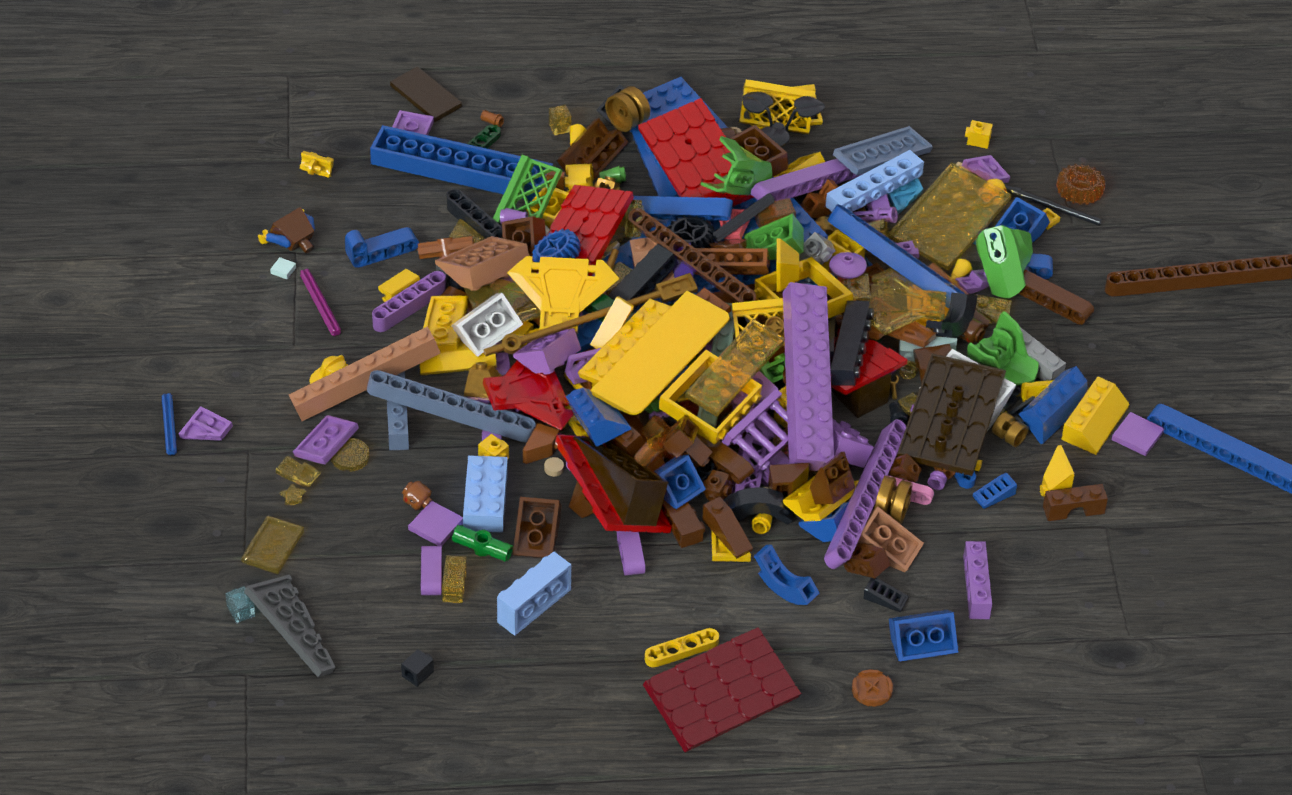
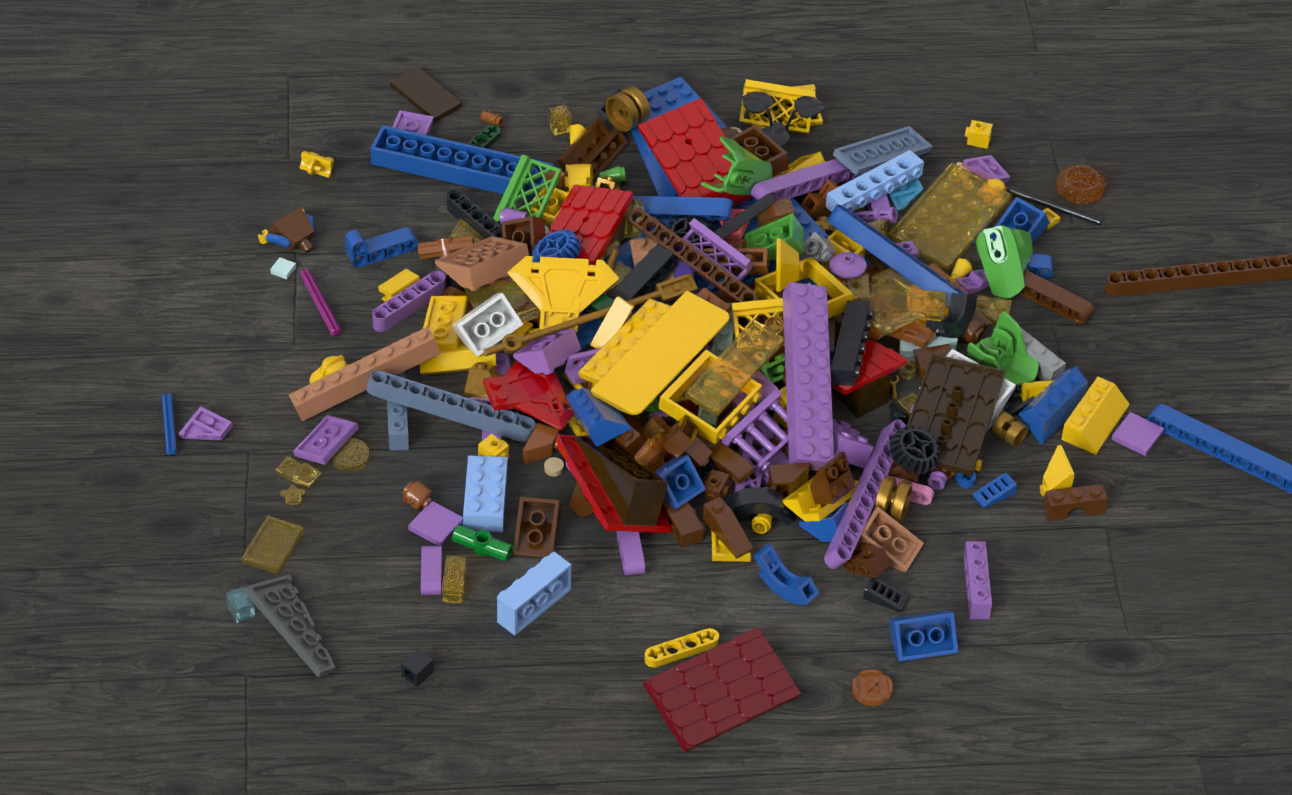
(720, 245): none -> medium lavender fence
(913, 455): none -> black gear

